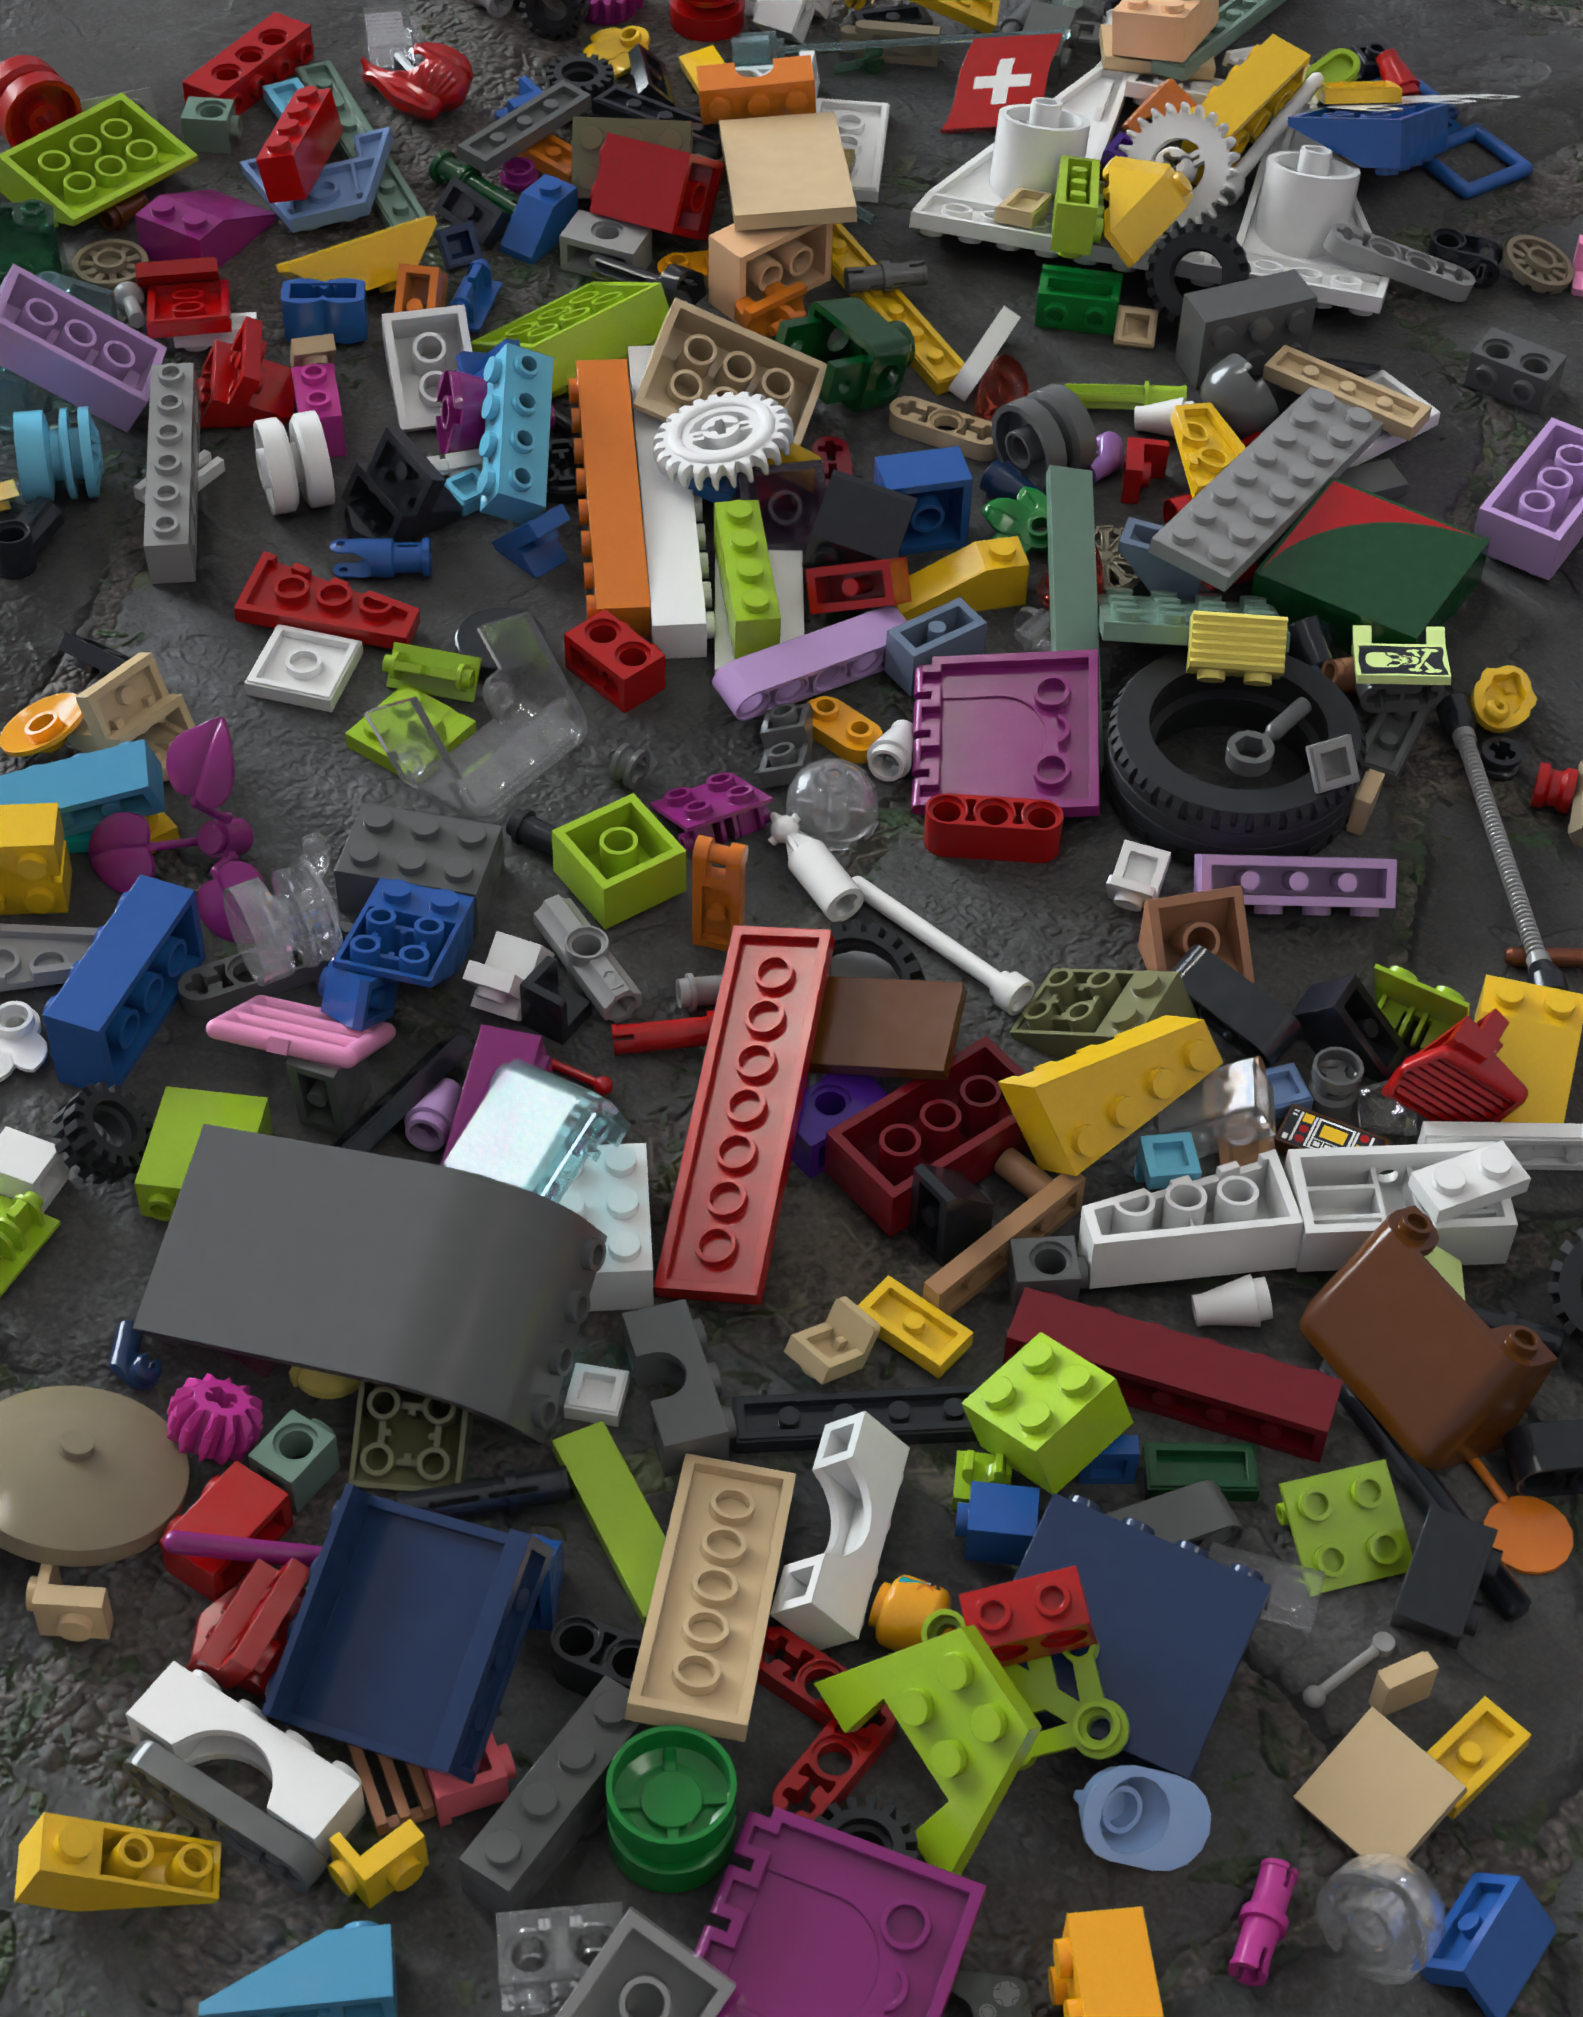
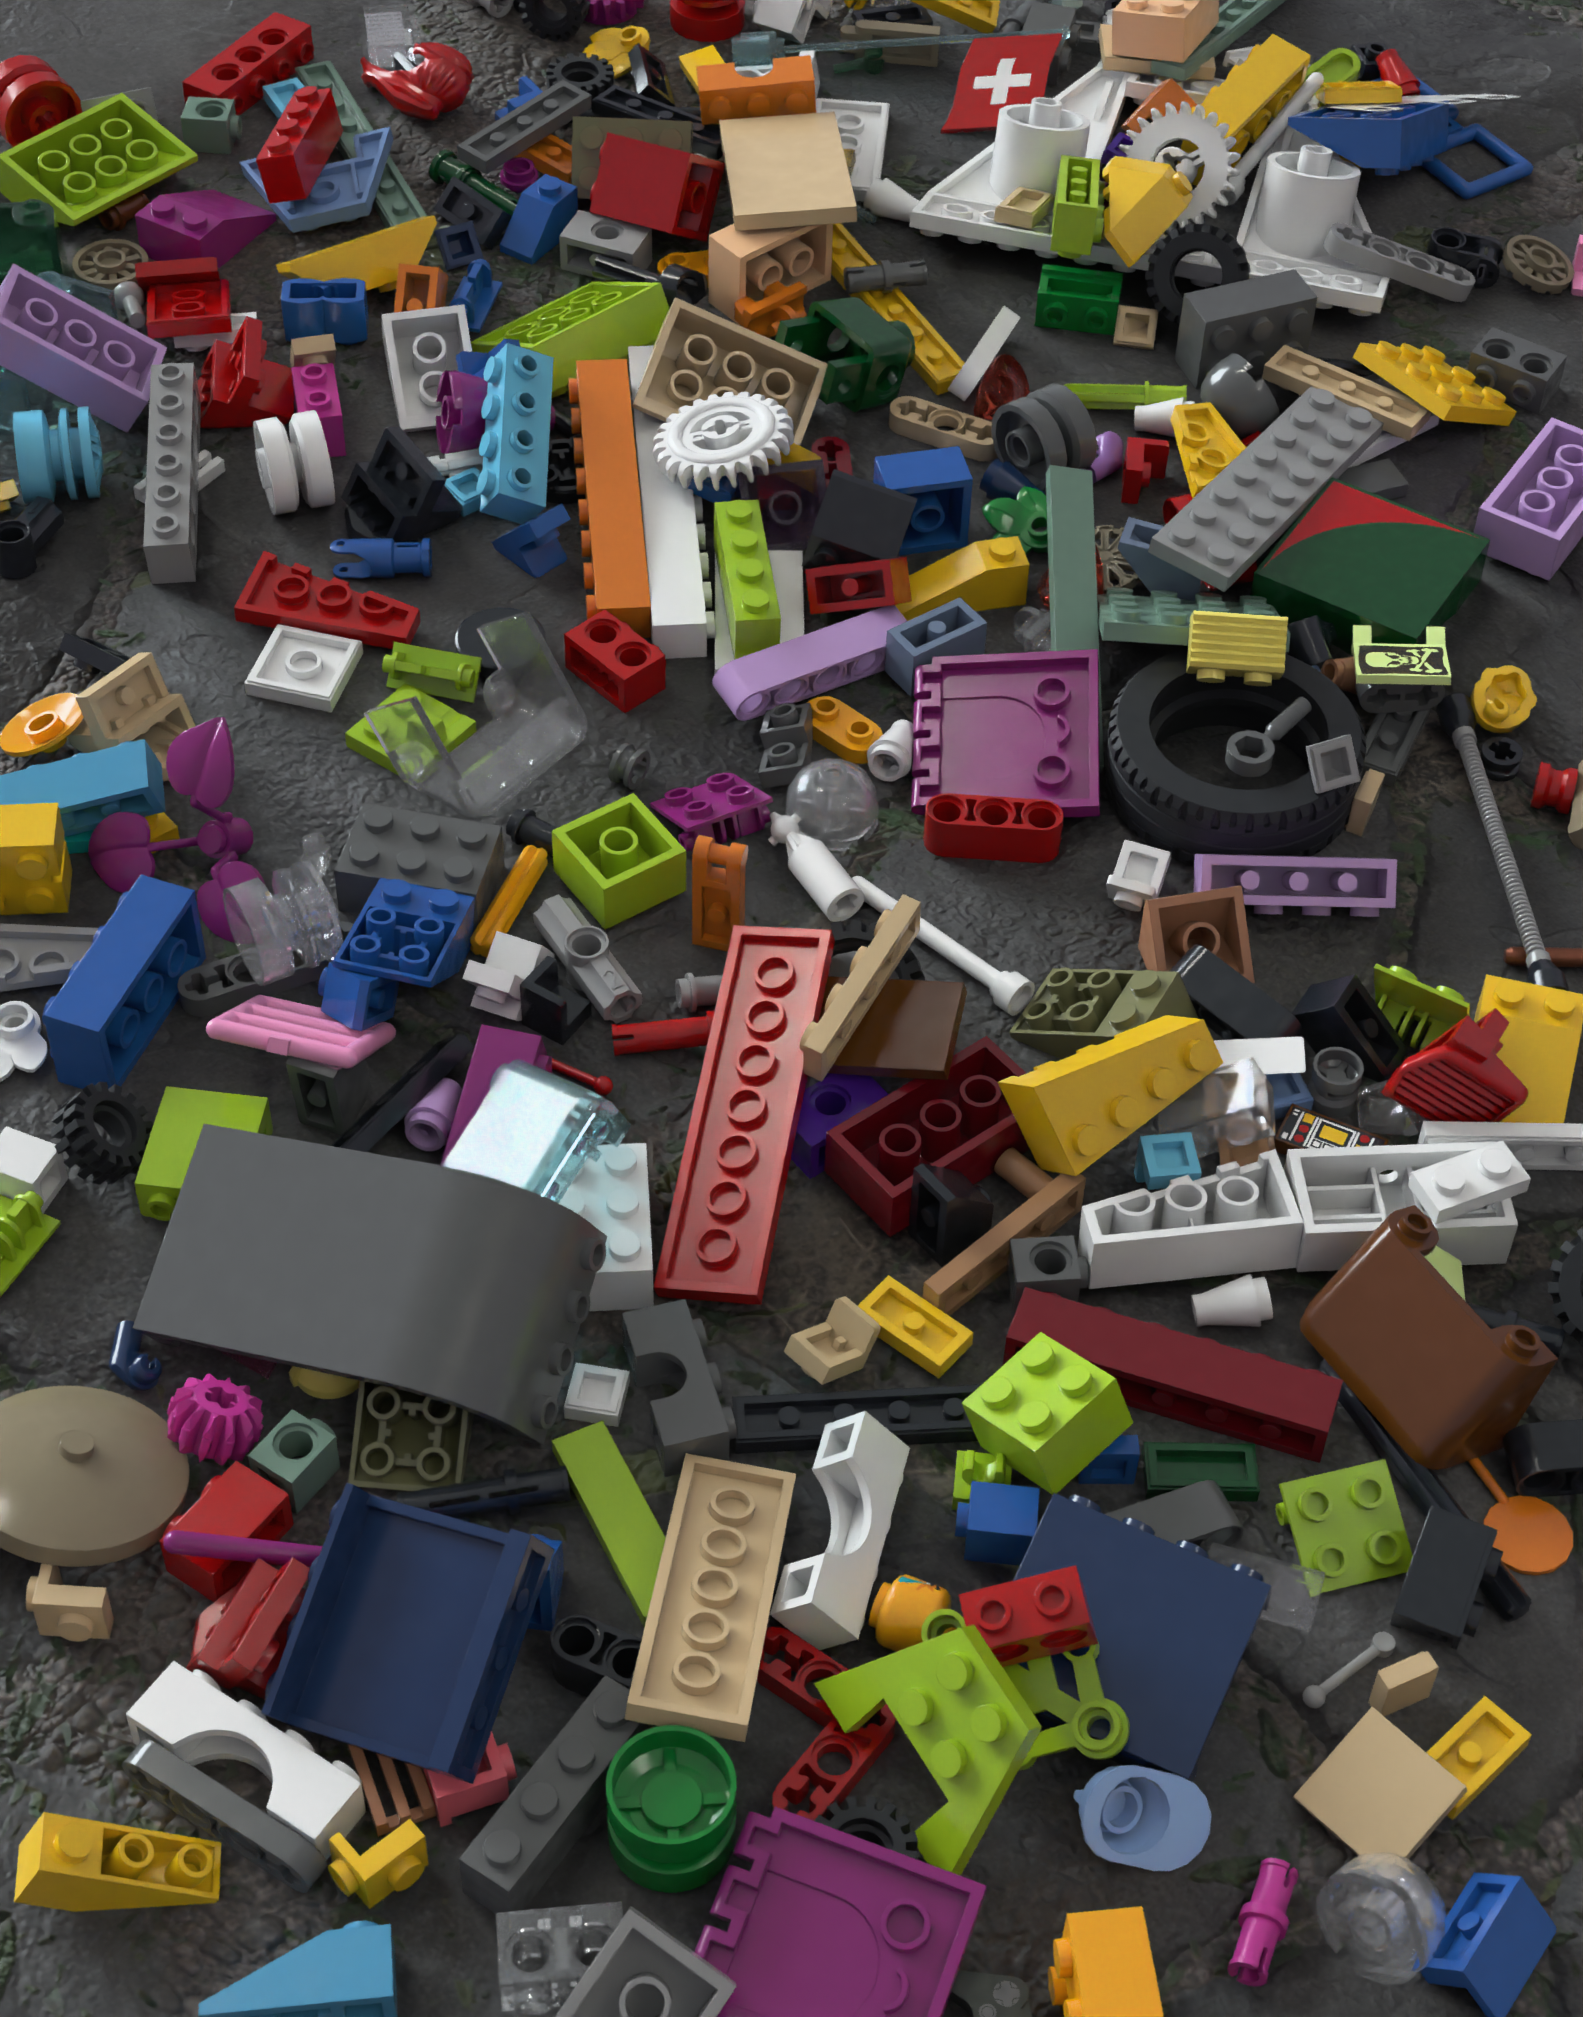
(509, 898): none -> light orange axle
(868, 975): none -> tan plate
(889, 200): none -> white cone
(1271, 1054): none -> white sticker
(1435, 384): none -> yellow plate

